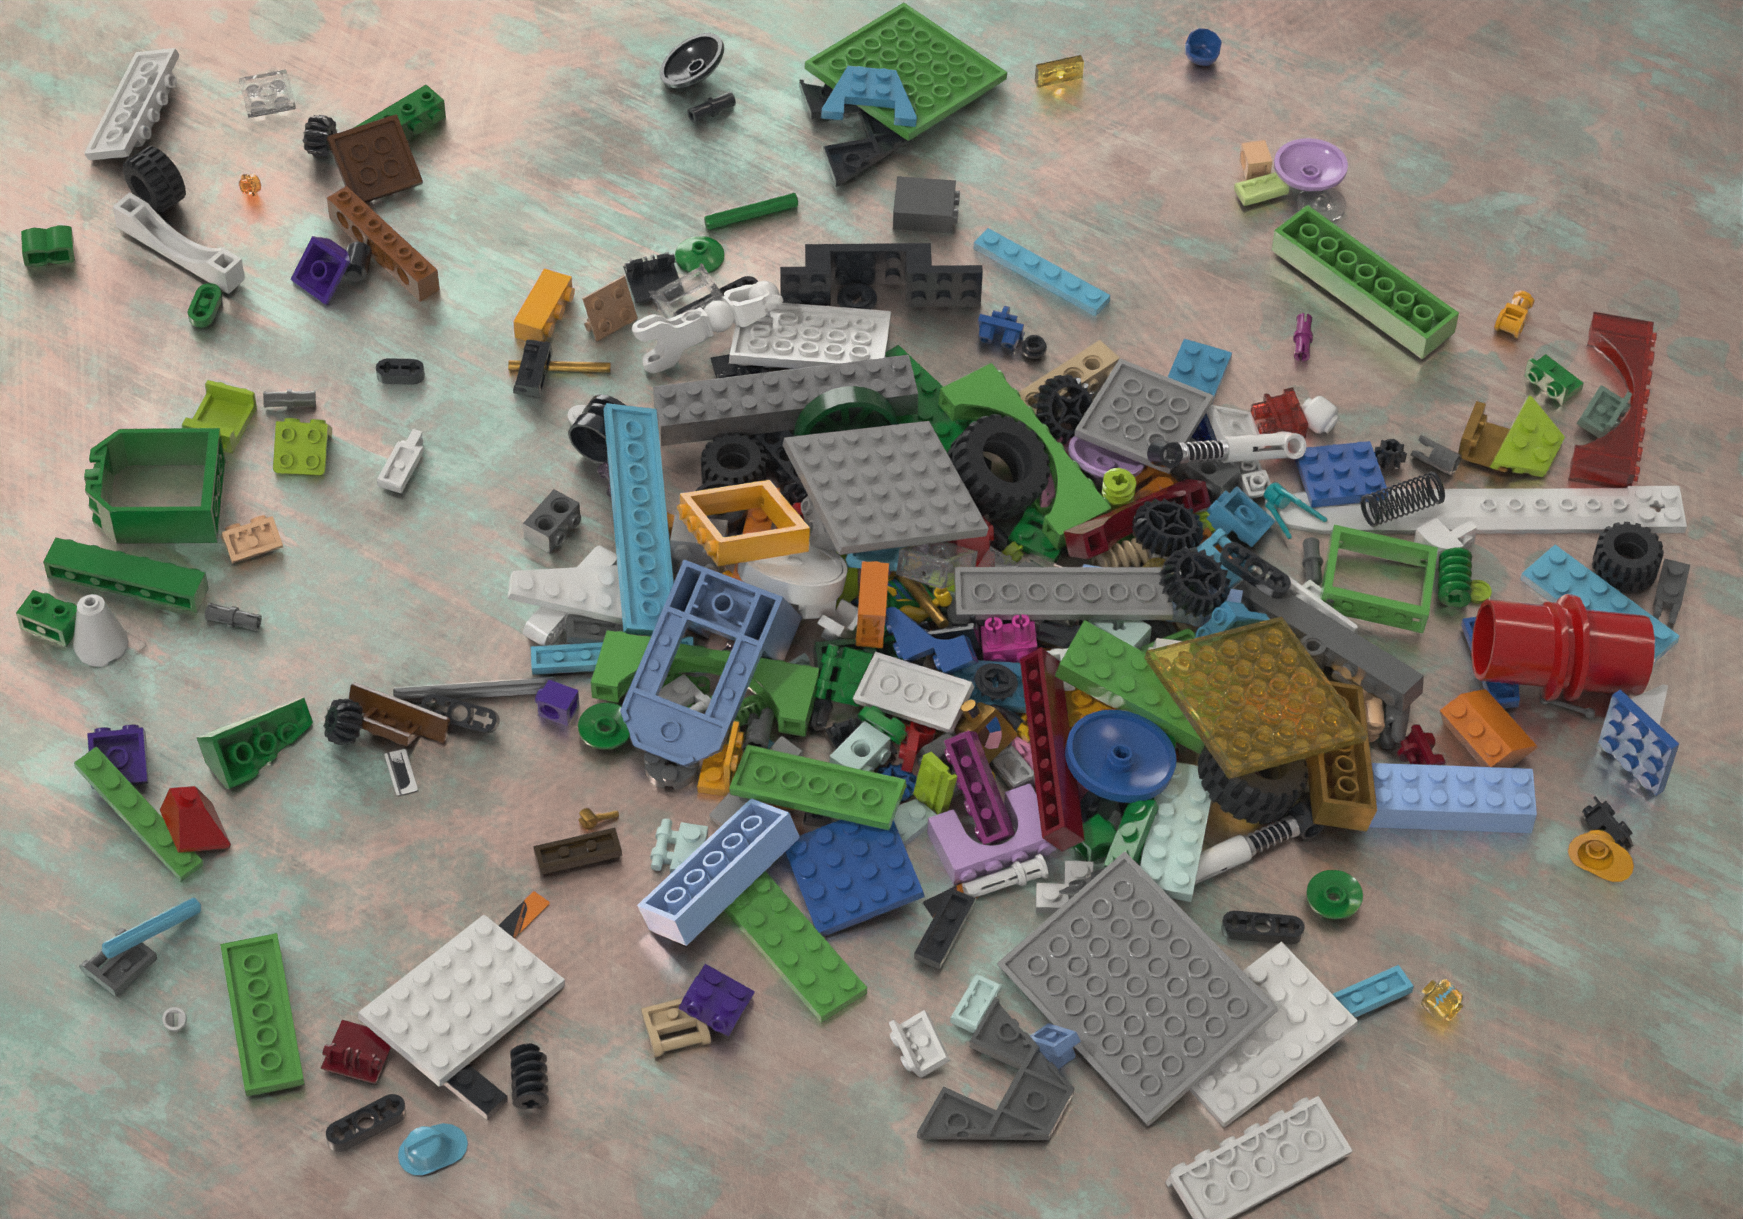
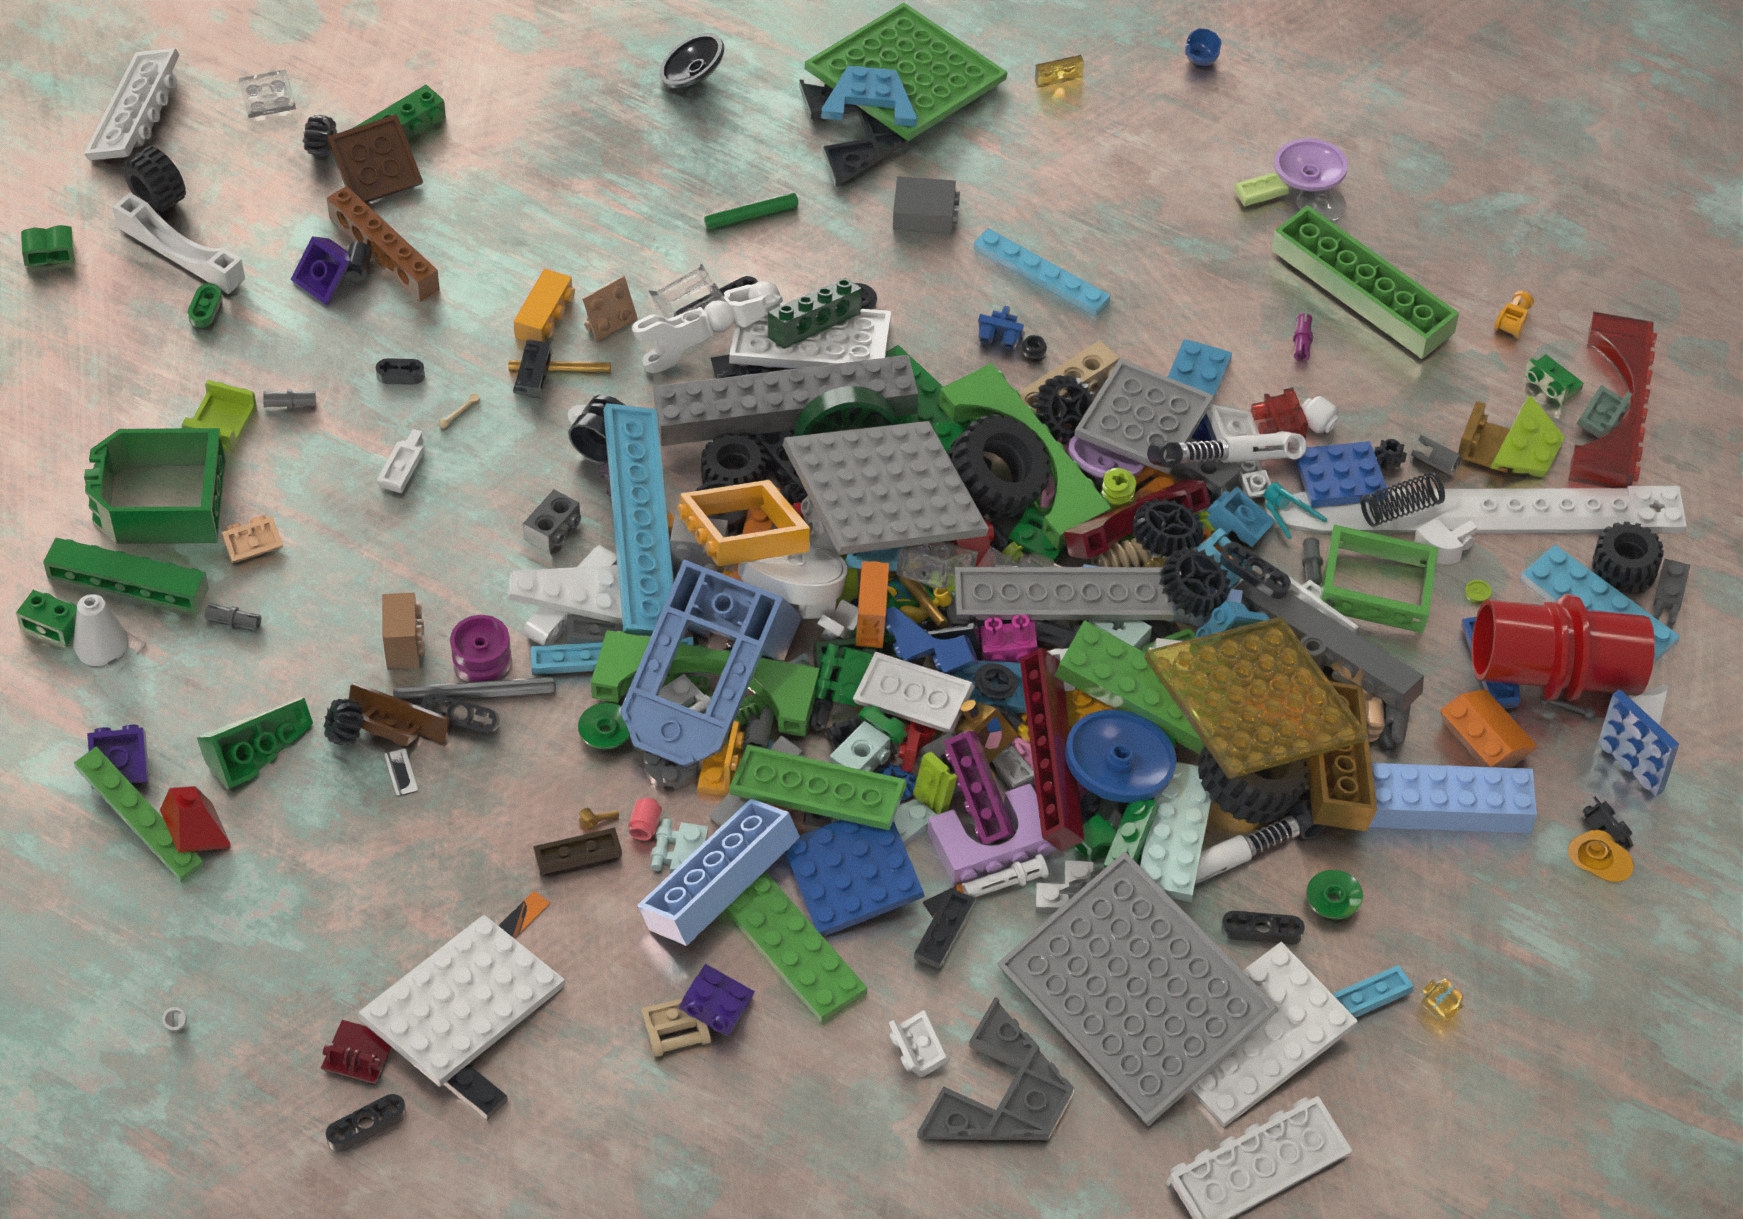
(121, 968): dark grey plate -> none
(151, 928): medium azure axle -> none
(250, 184): clear orange plate -> none
(262, 1014): bright green plate -> none
(301, 447): lime bracket -> none
(402, 630): none -> medium nougat brick
(432, 1148): medium azure piece -> none
(473, 399): none -> tan hinge
(480, 648): none -> magenta wheel
(528, 1077): black piece -> none
(557, 702): dark purple brick -> none
(644, 819): none -> coral brick
(650, 275): black hinge -> none
(699, 250): green dish -> none
(711, 107): black pin -> none
(814, 312): none -> dark green brick
(881, 265): black bracket -> none
(975, 1003): light aqua plate -> none
(1056, 1043): medium blue slope -> none
(1255, 159): light nougat brick -> none
(1418, 748): dark red hips -> none
(1455, 577): green piece -> none

